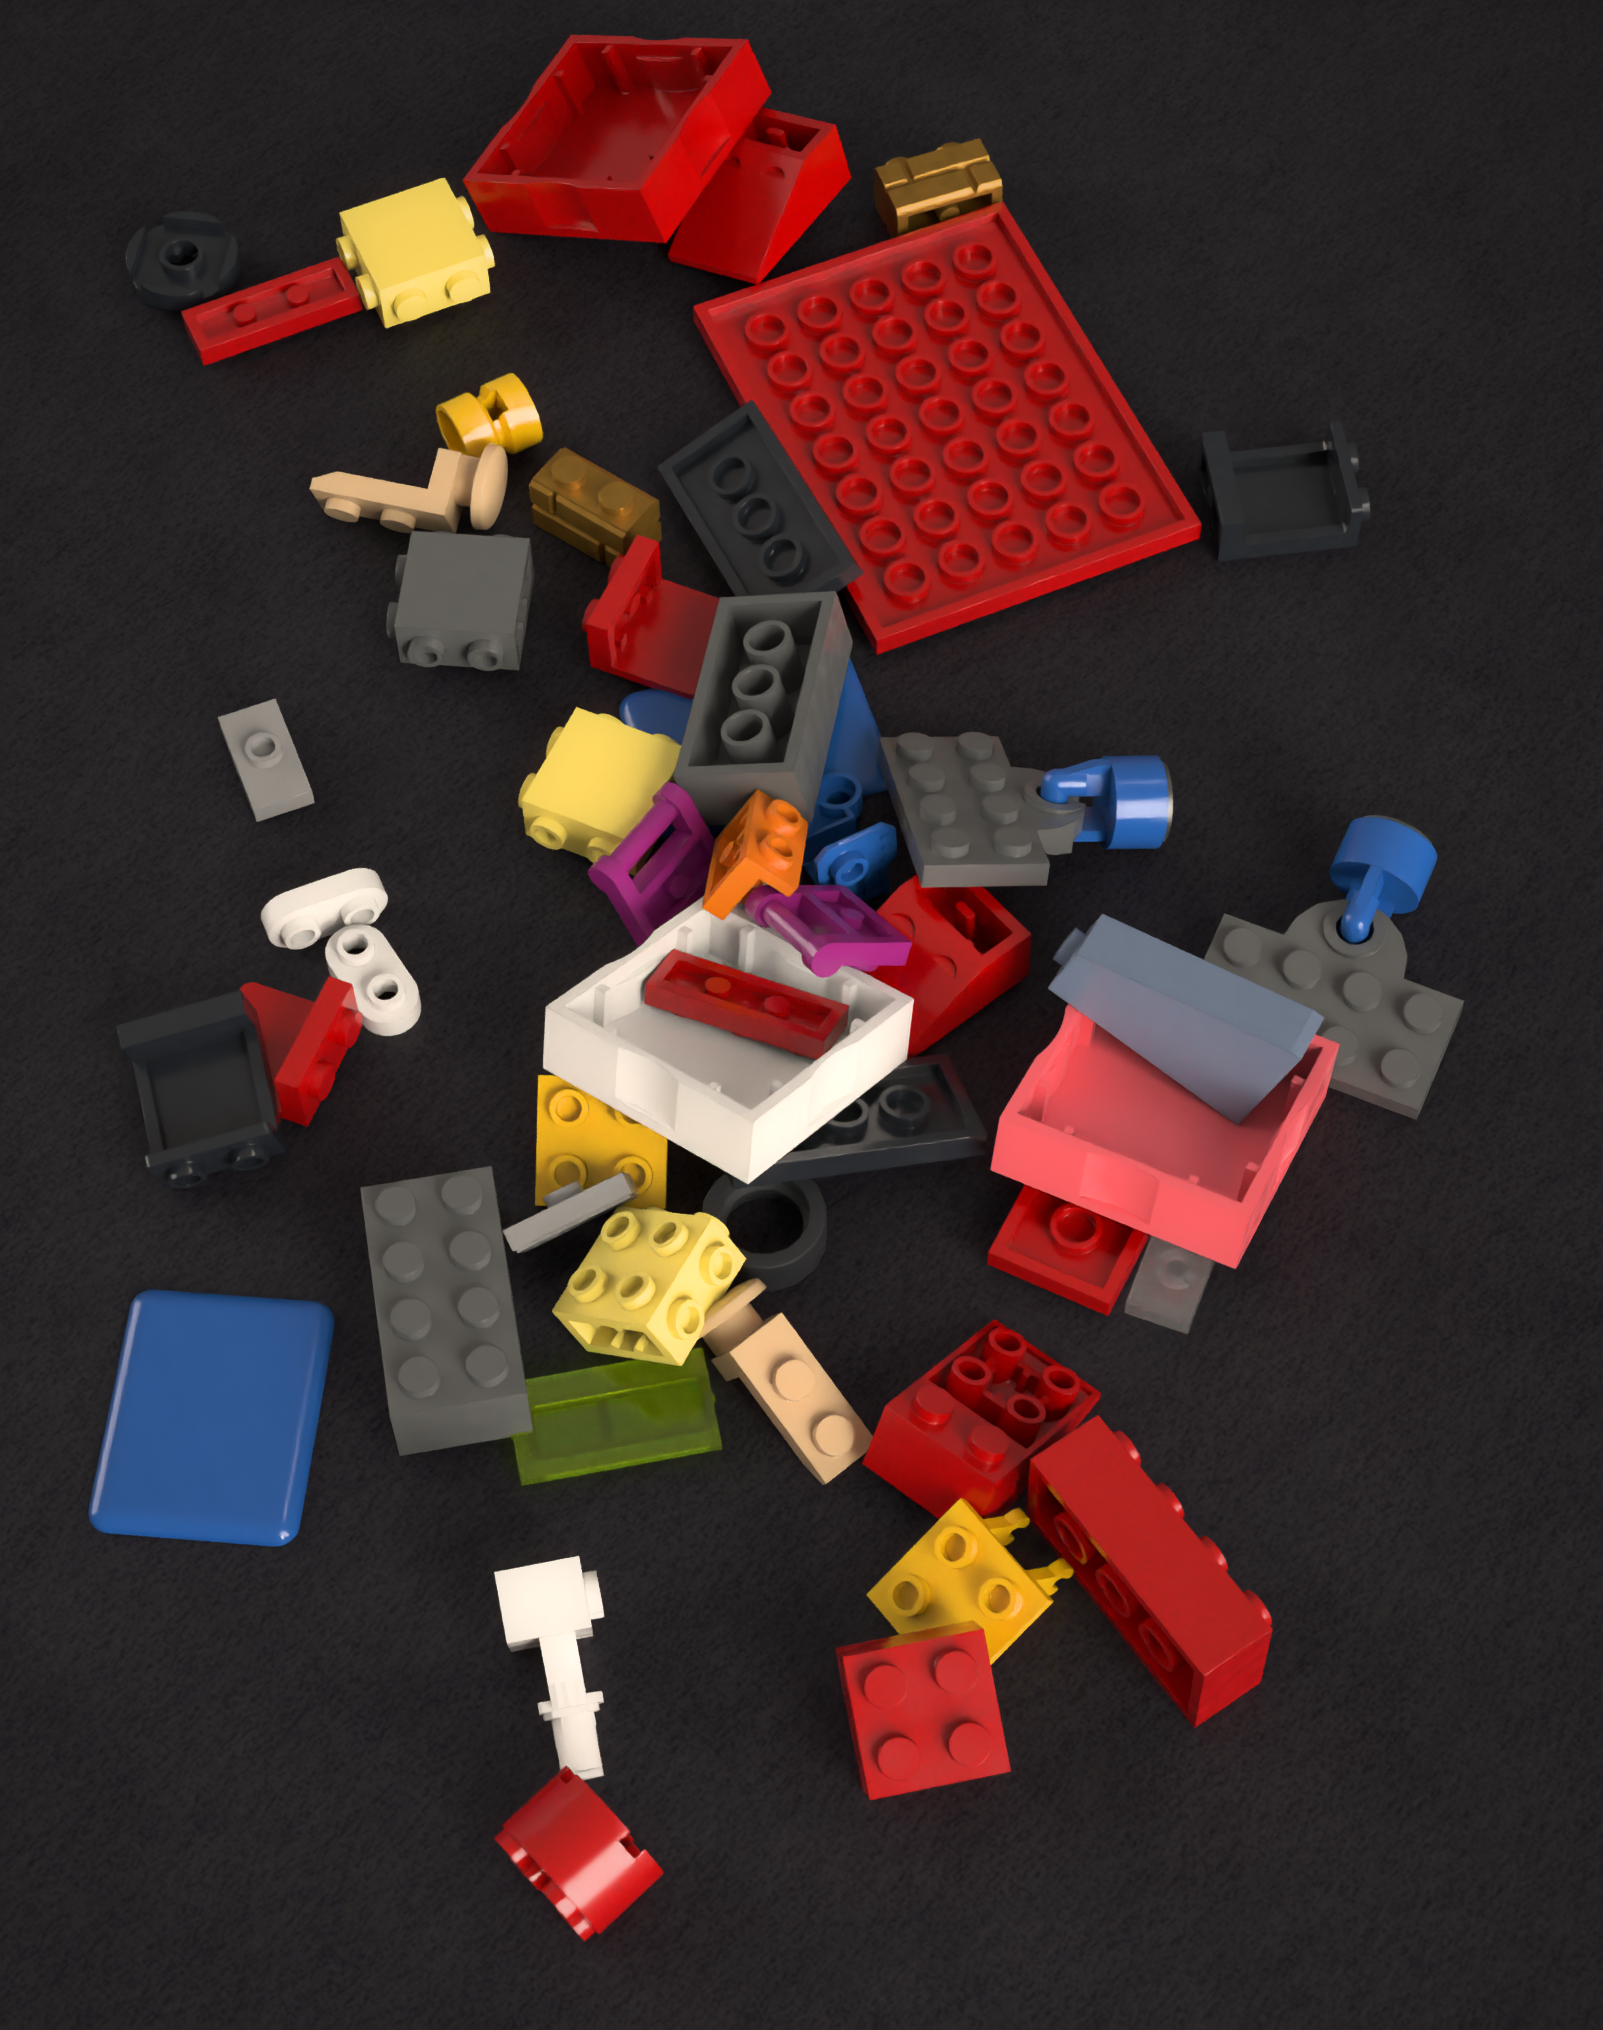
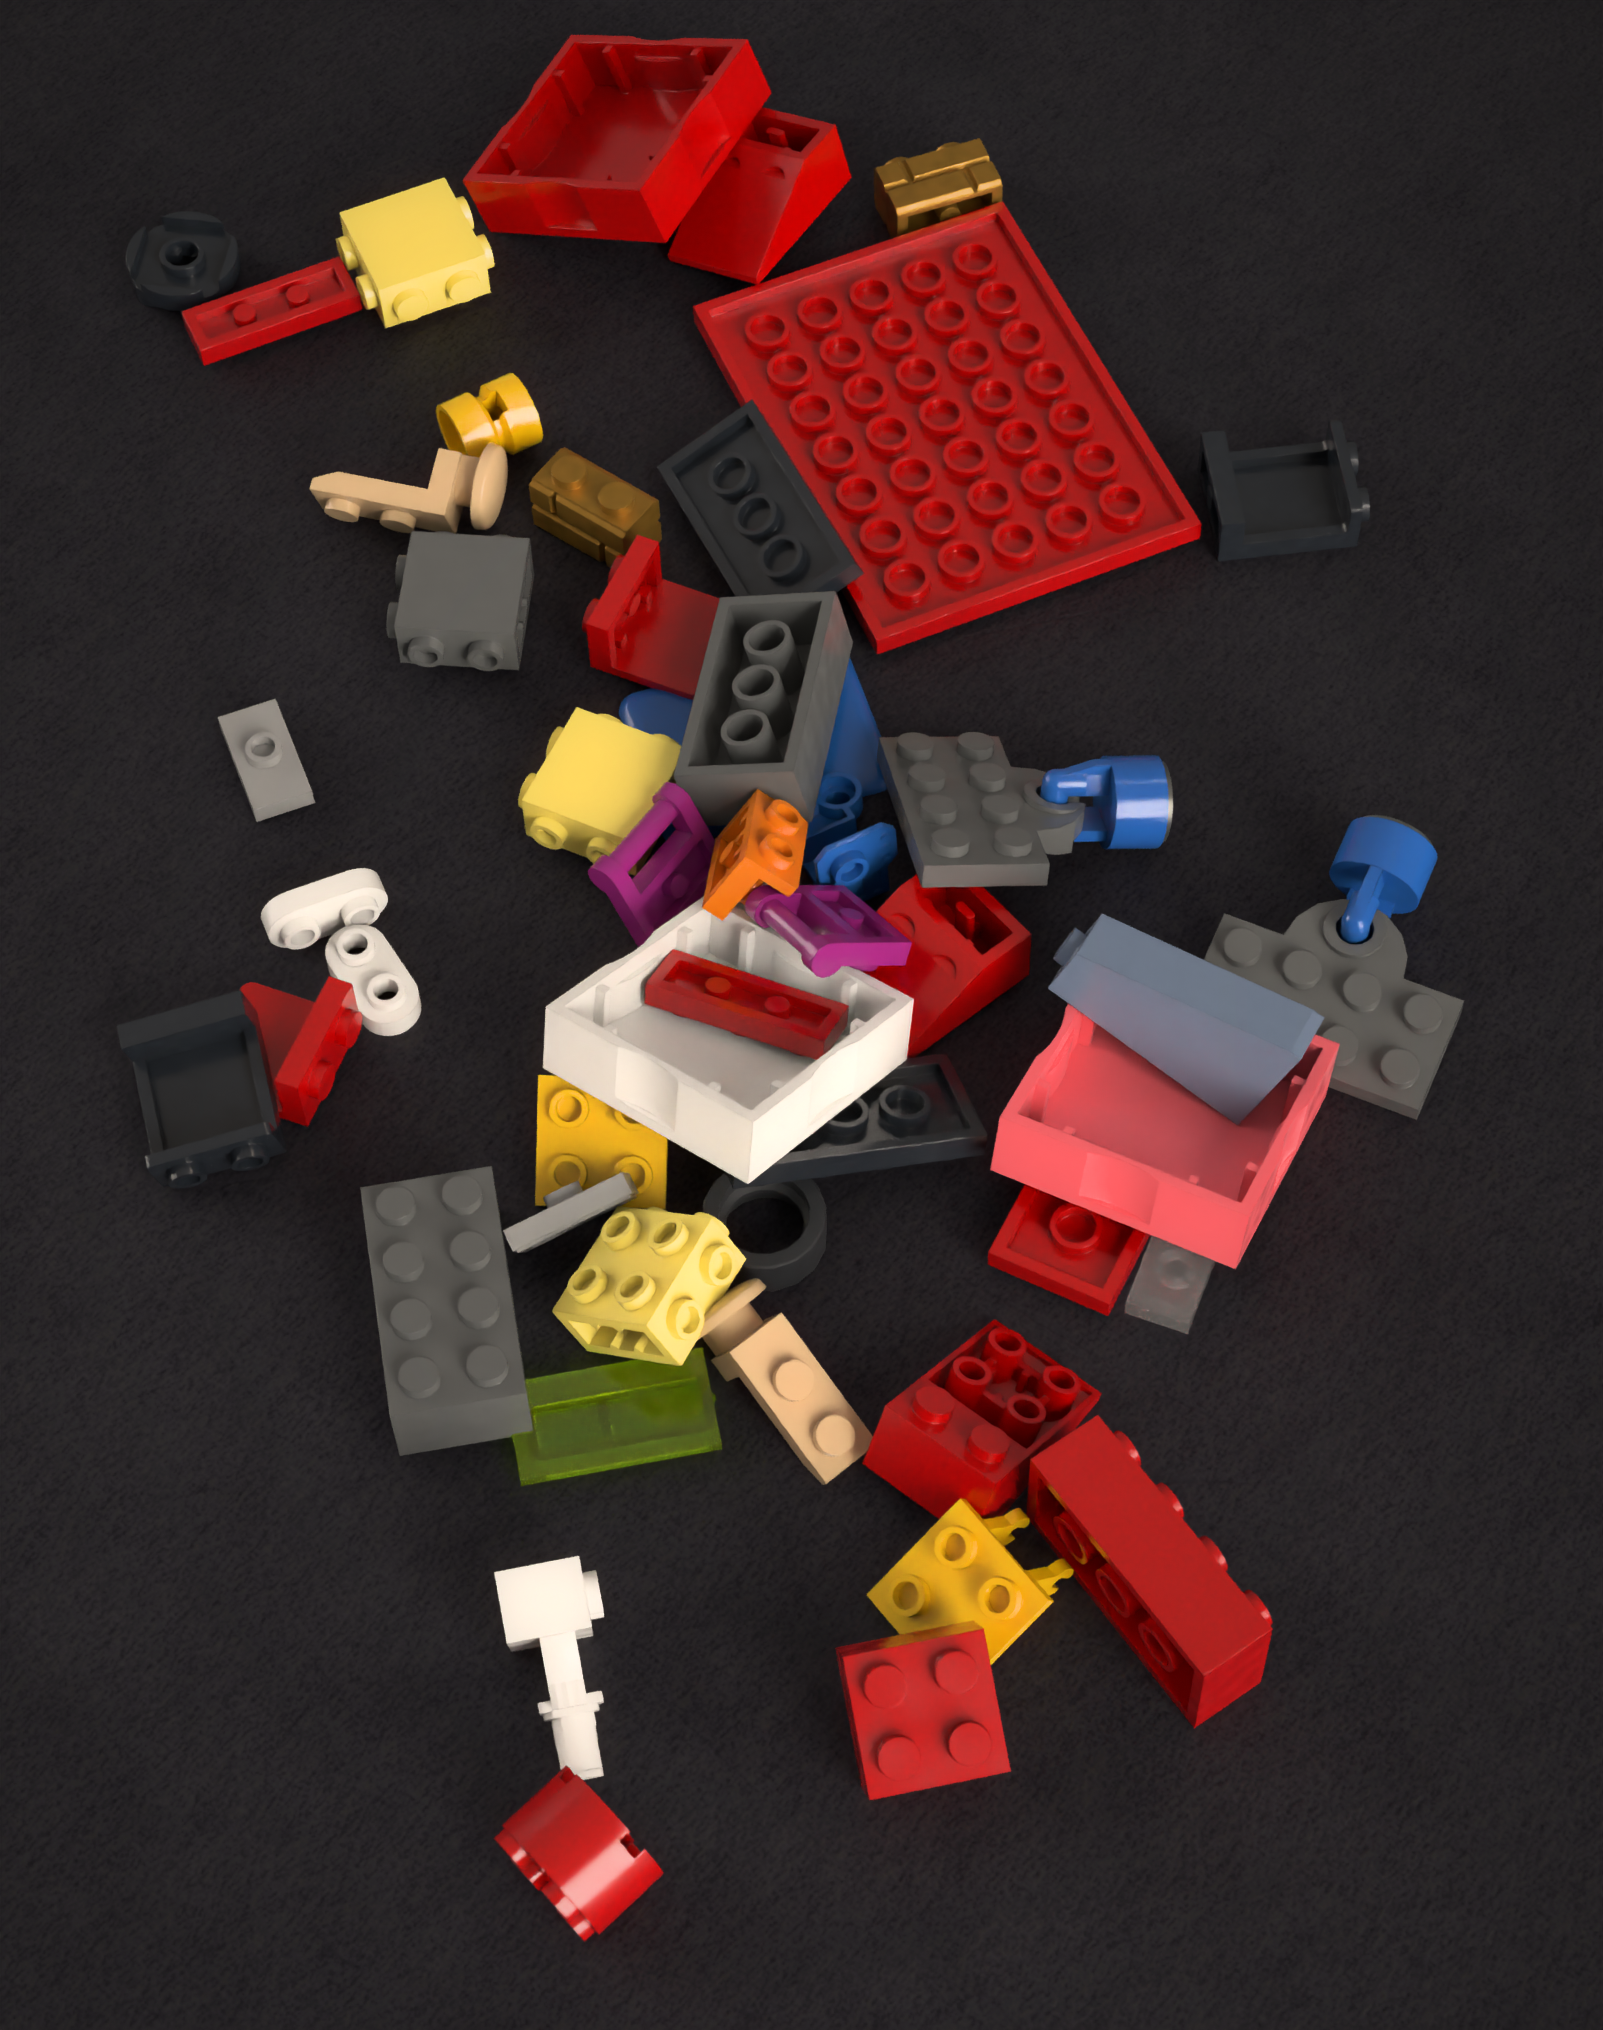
(213, 1418): blue piece -> none

